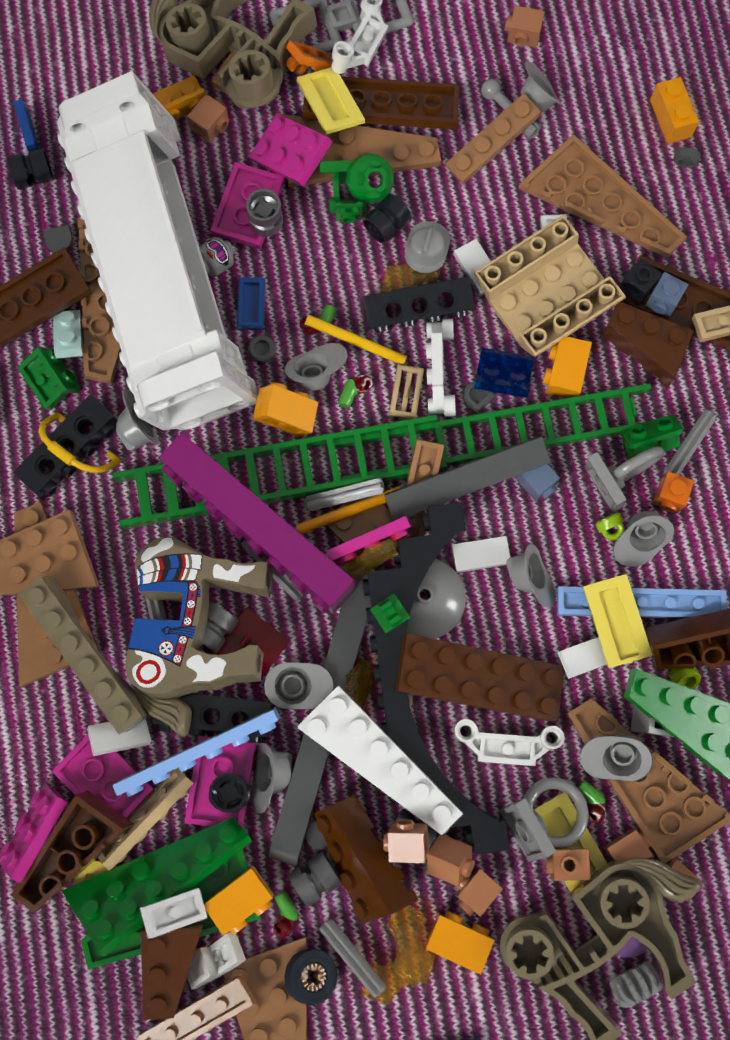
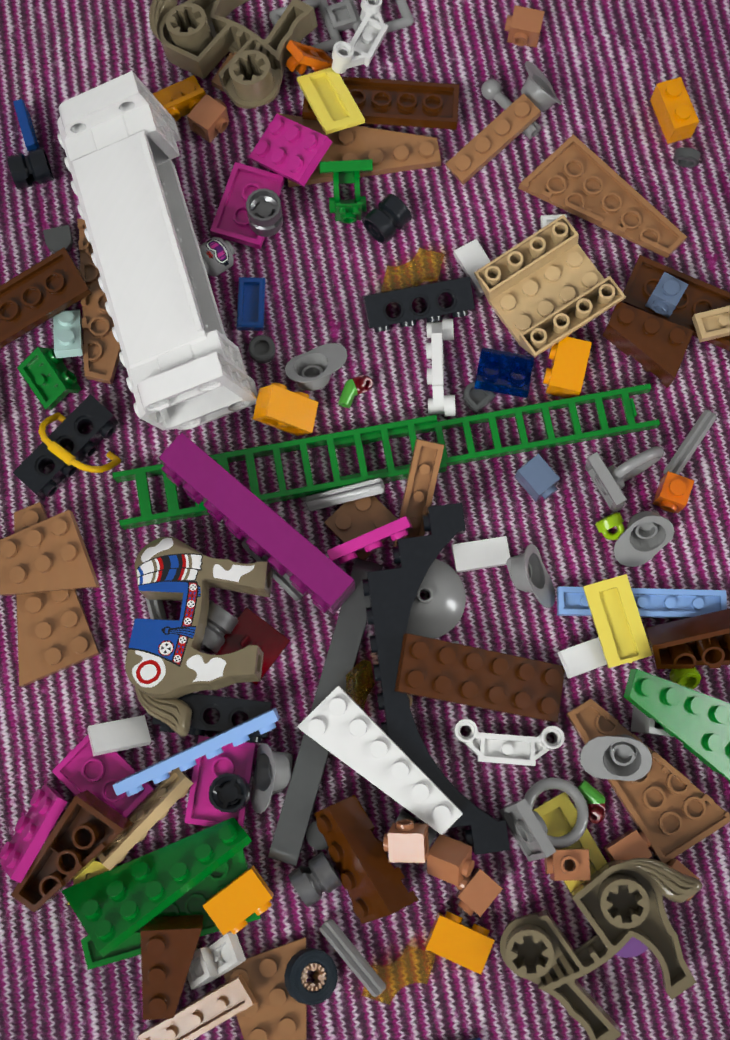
(104, 684): dark tan arch -> none
(131, 429): light grey piece -> none
(173, 913): white plate -> none
(288, 916): arm -> none
(298, 685): light grey piece -> none
(326, 315): arm -> none
(342, 513): light orange bar -> none
(356, 340): yellow bar -> none
(358, 178): green piece -> none
(370, 559): clear yellow tile -> none
(390, 613): green tile -> none
(403, 414): tan tile -> none
(410, 960): clear yellow tile -> none
(427, 247): light grey piece -> none
(467, 478): dark grey tile -> none
(636, 984): light grey gear -> none
(640, 281): black brick -> none
(661, 432): green bracket -> none

